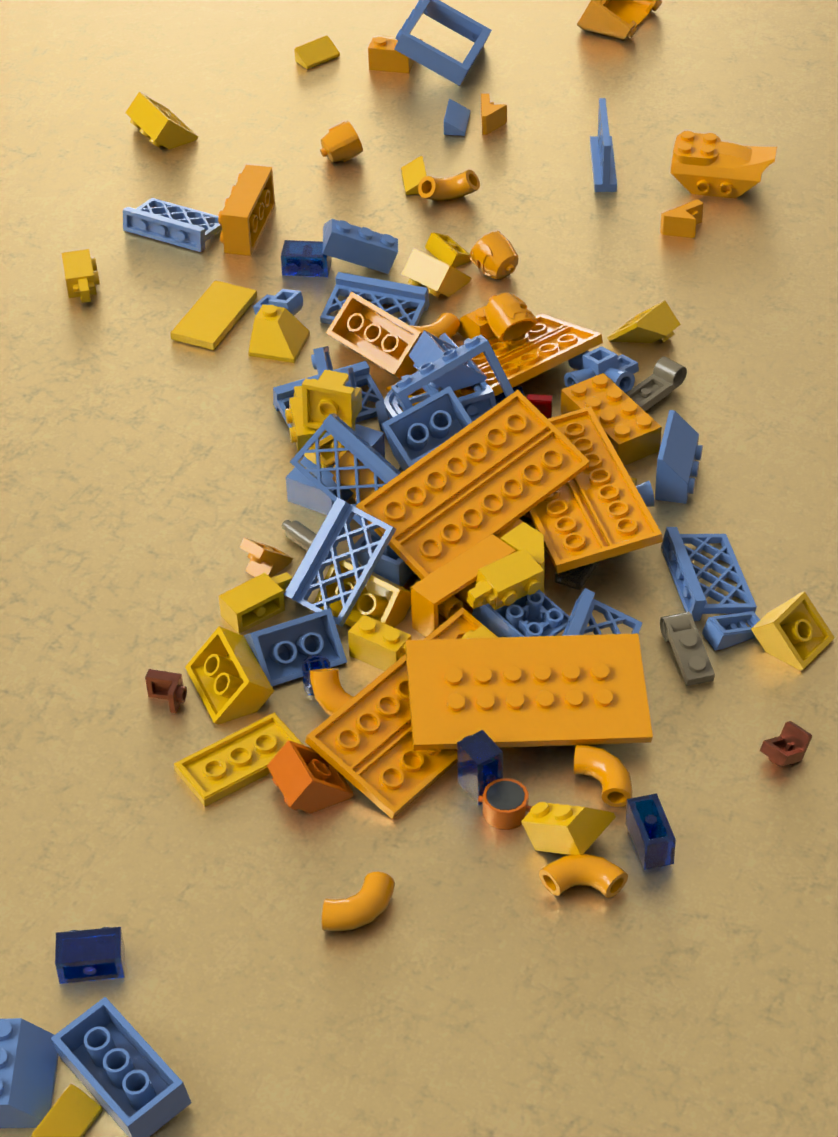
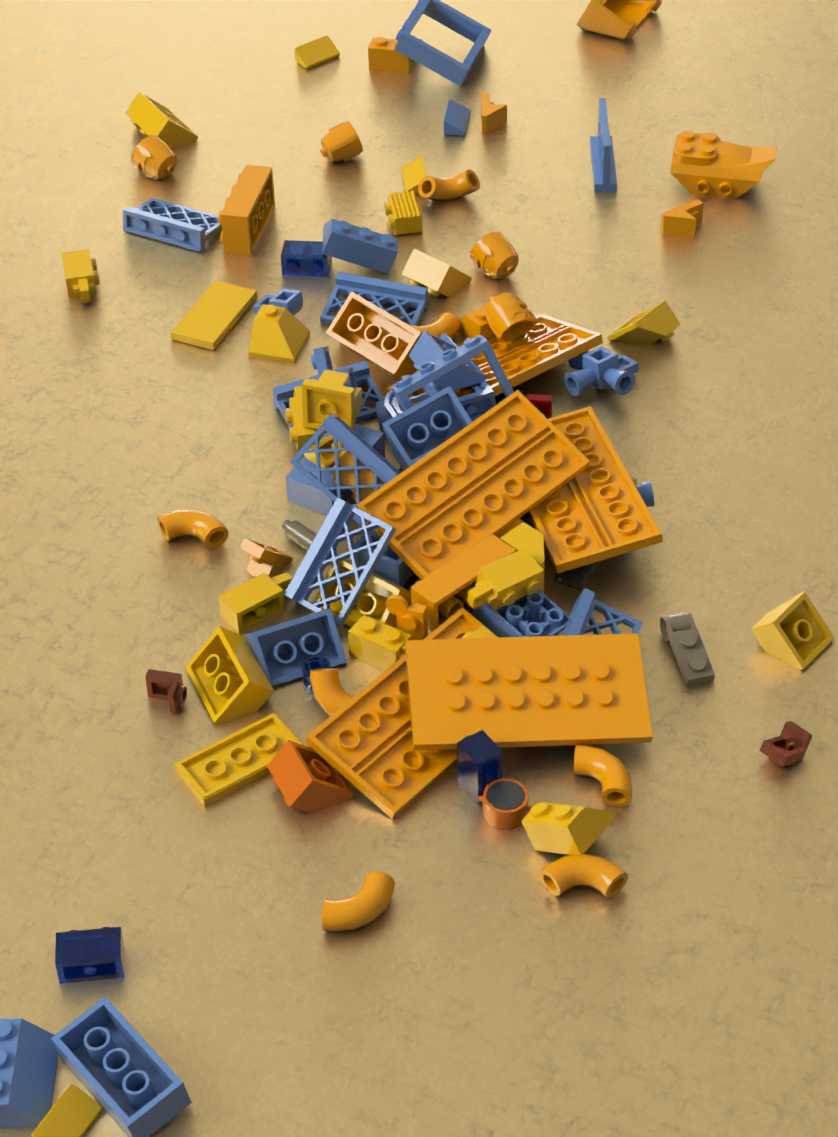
(154, 158): none -> light orange helmet
(193, 523): none -> light orange cylinder
(404, 213): none -> yellow brick
(409, 618): none -> light orange hinge
(447, 250): yellow slope -> none
(624, 421): light orange brick -> none
(650, 831): clear blue brick -> none
(665, 378): dark tan plate -> none
(677, 460): medium blue slope -> none
(687, 575): medium blue fence -> none
(729, 629): medium blue slope -> none

